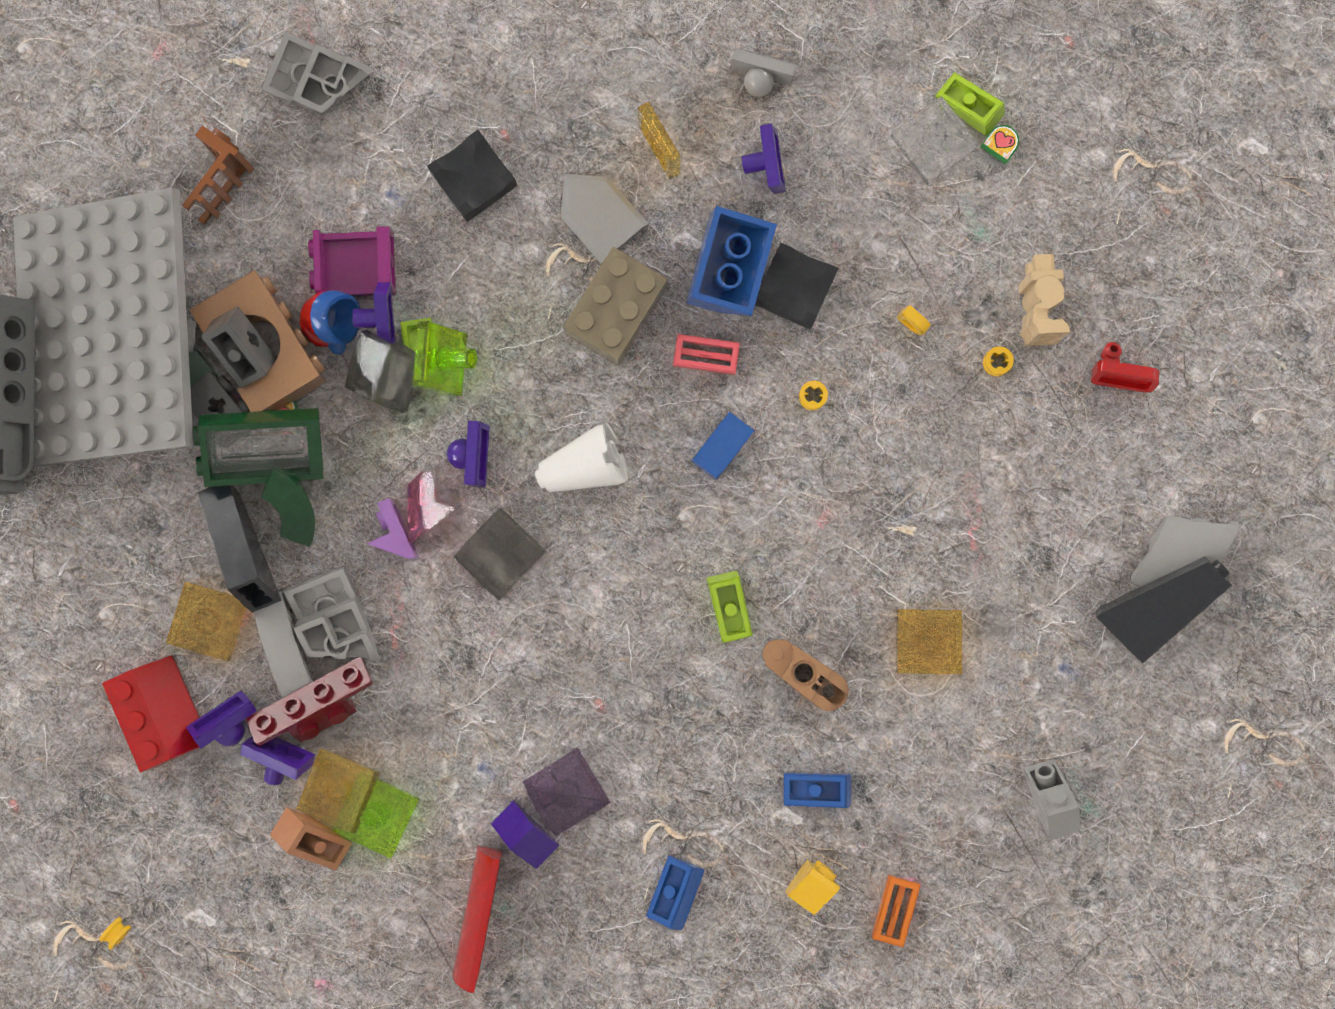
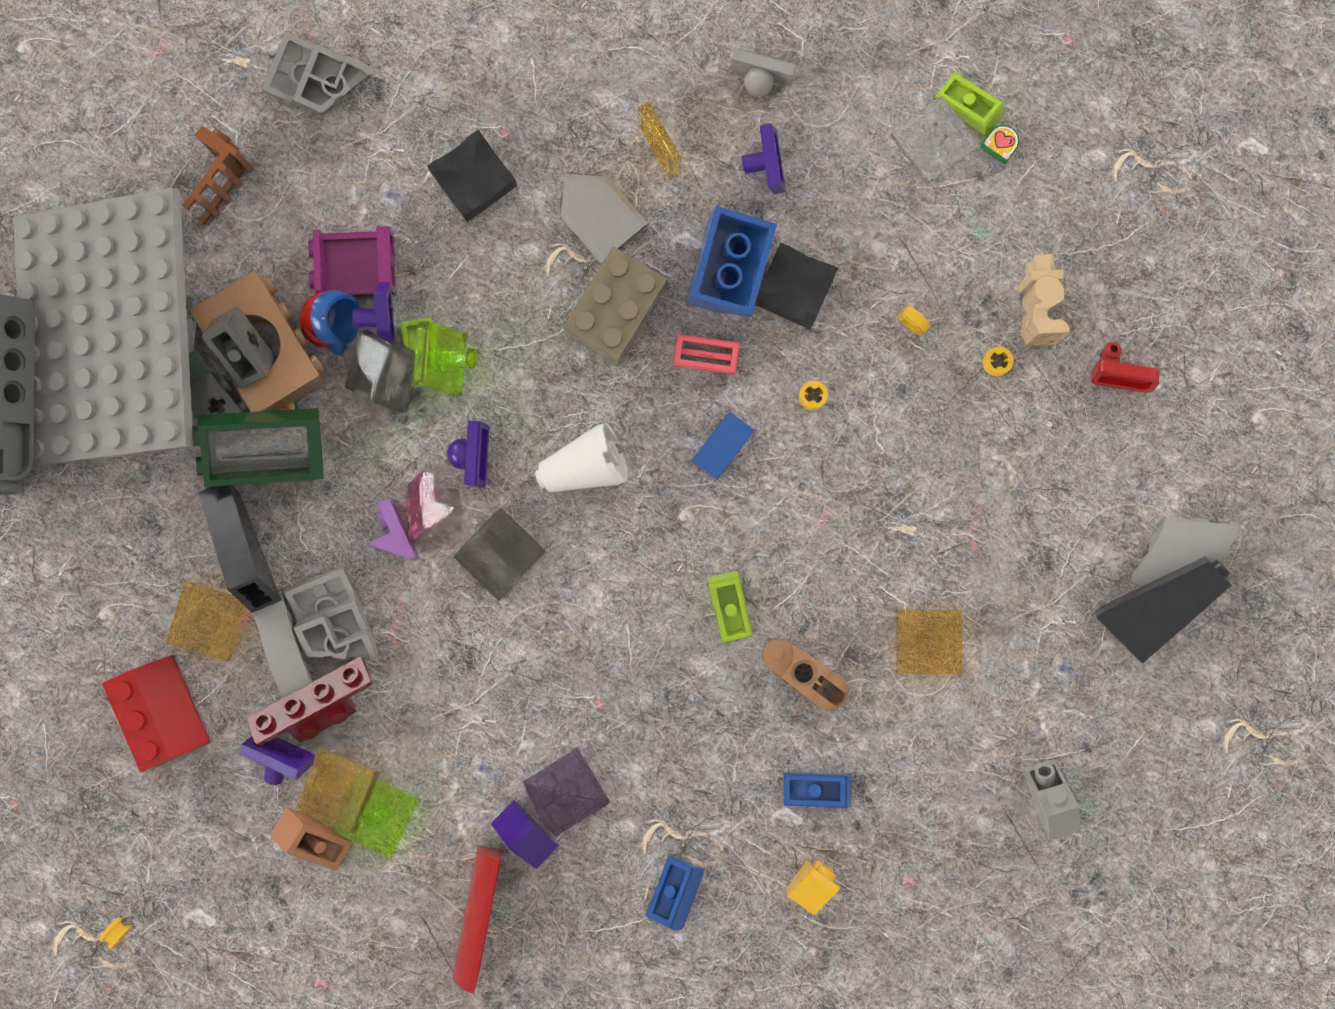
(223, 722): dark purple tile -> none
(293, 506): dark green tile -> none
(902, 884): orange tile -> none

